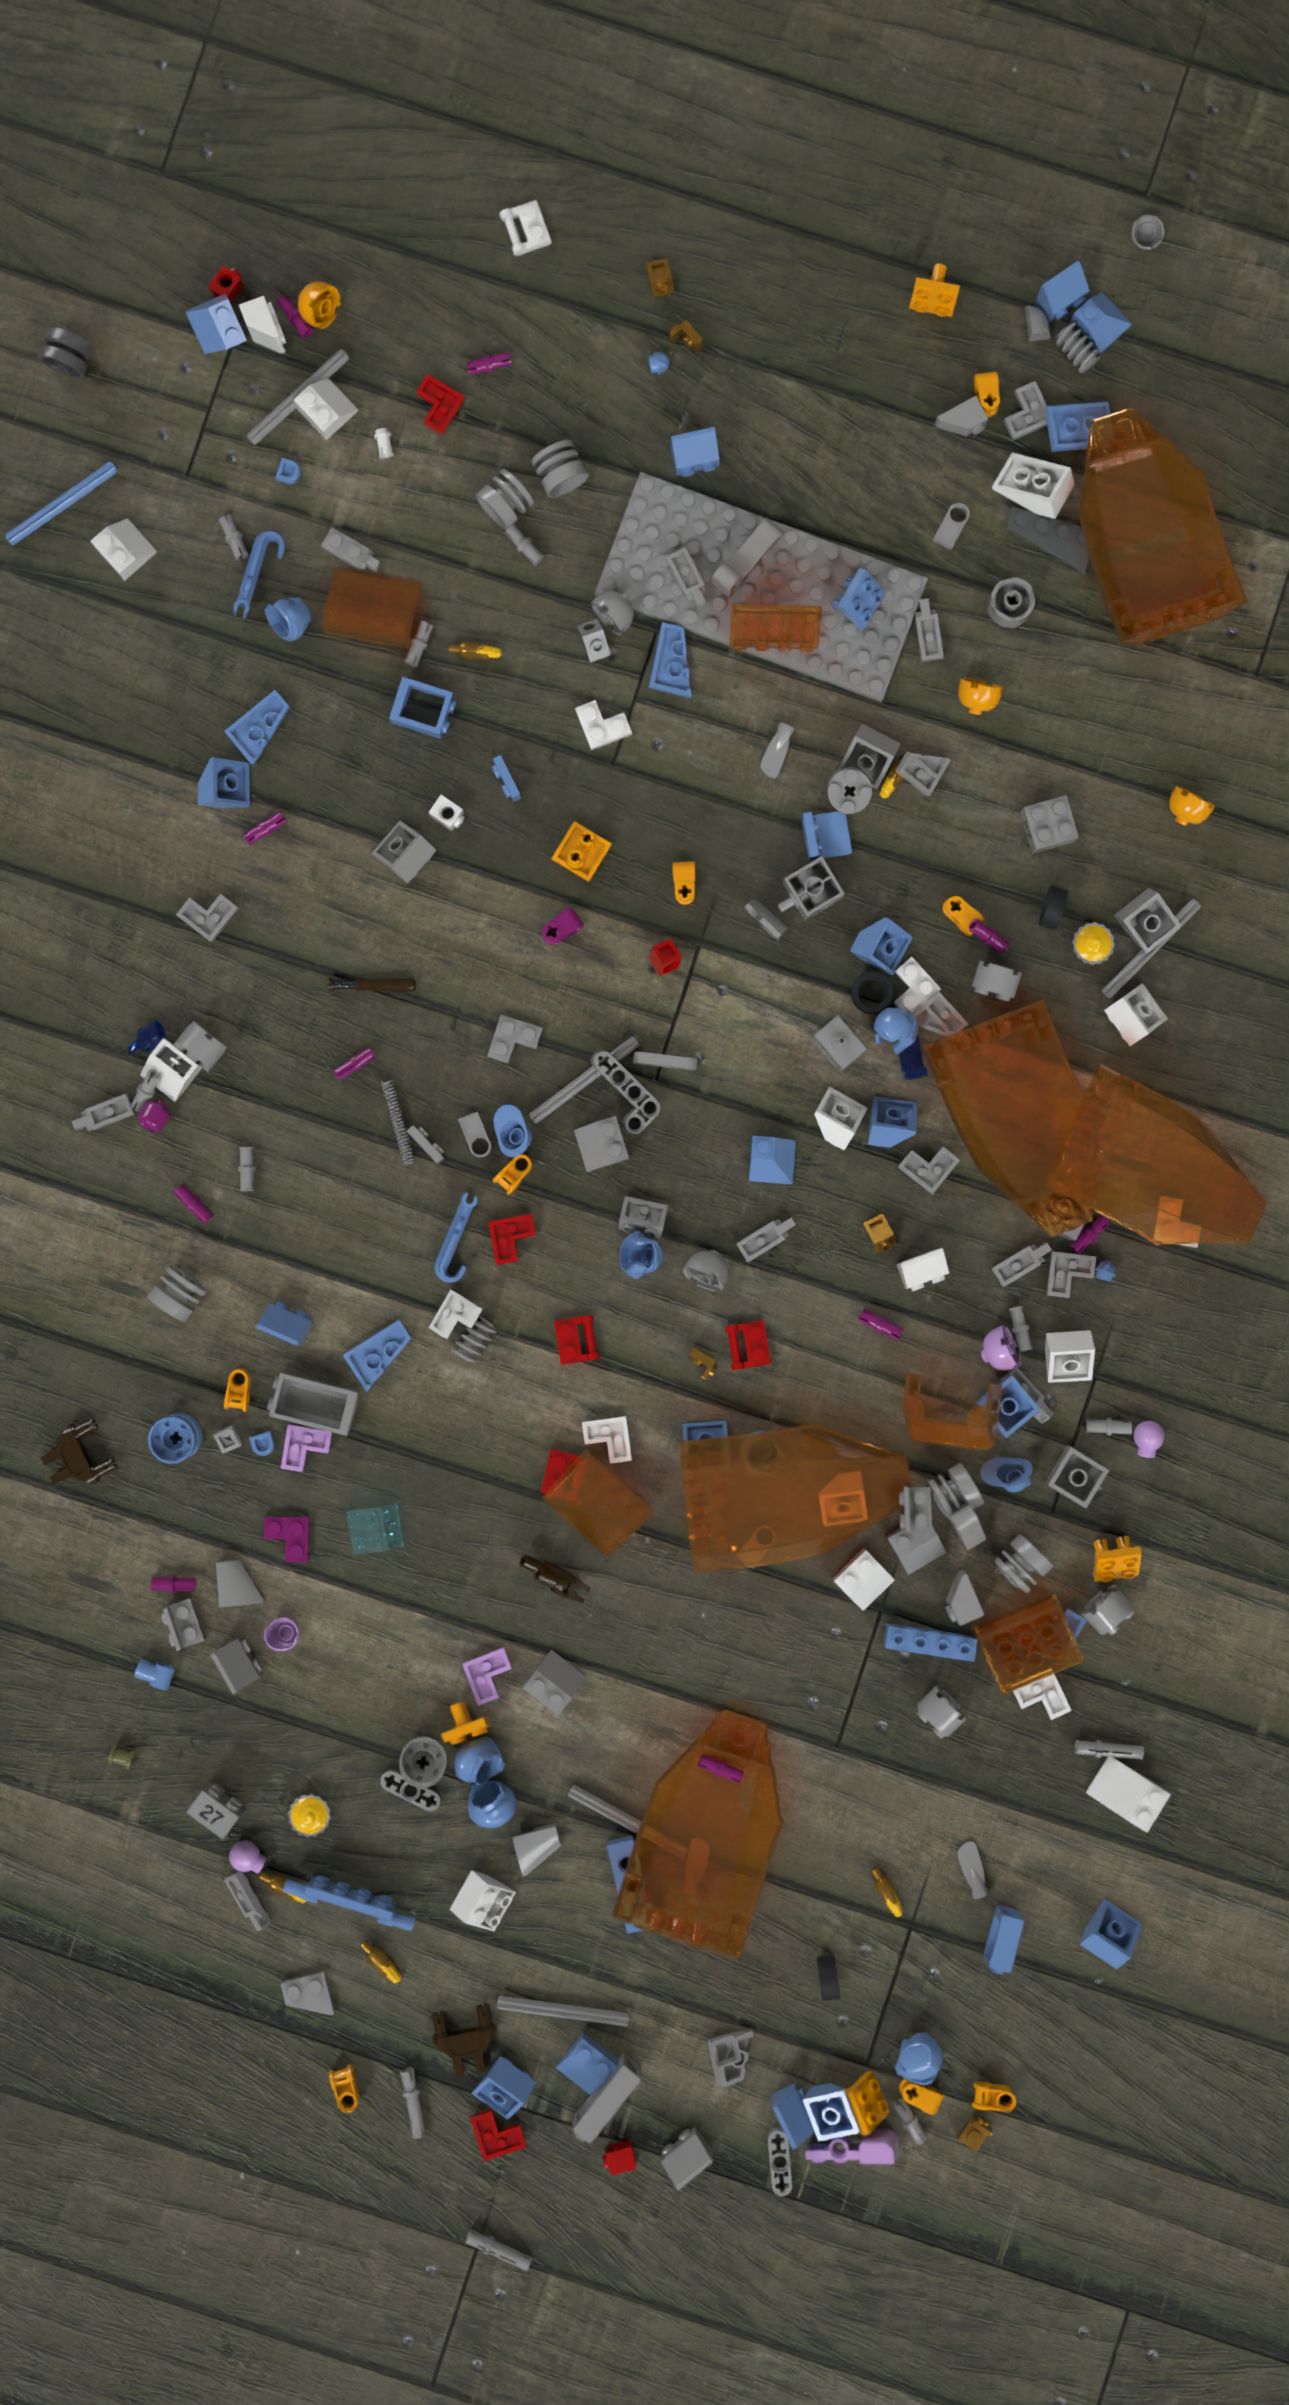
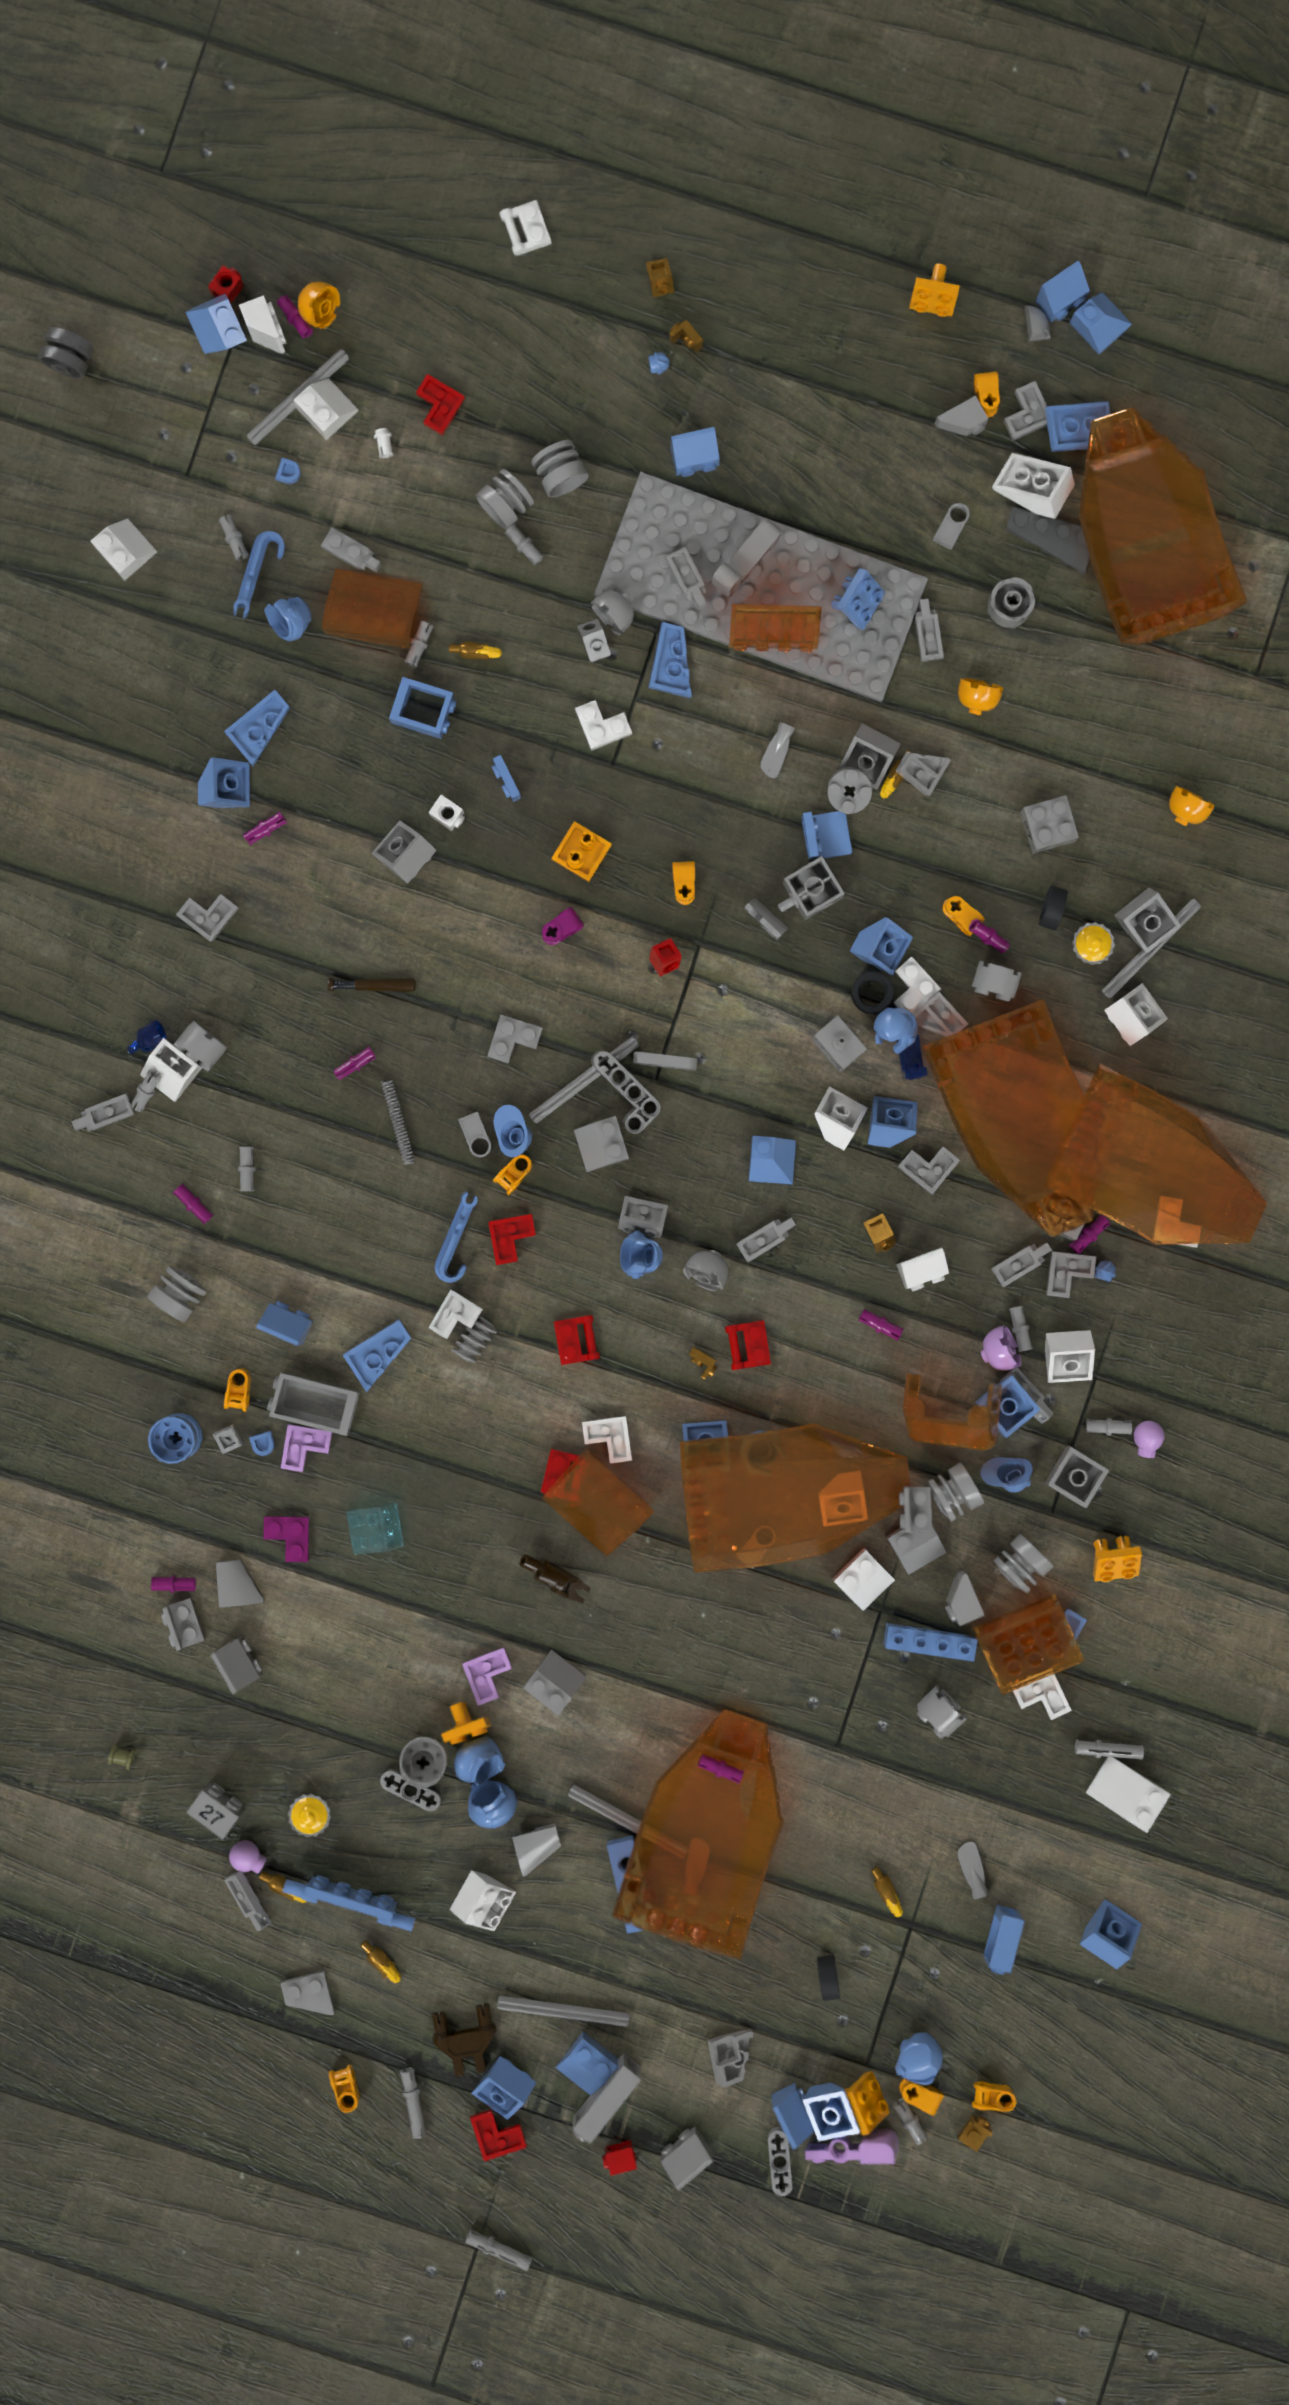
(61, 503): medium blue axle -> none
(75, 1457): dark brown connector -> none
(153, 1116): magenta head -> none
(158, 1674): medium blue piece -> none
(282, 1634): lavender hair -> none
(420, 1136): light grey plate -> none
(489, 363): magenta pin -> none
(968, 1527): light grey beam -> none
(1077, 348): light grey piece -> none
(1108, 1610): light grey brick -> none
(1147, 232): light grey hair -> none

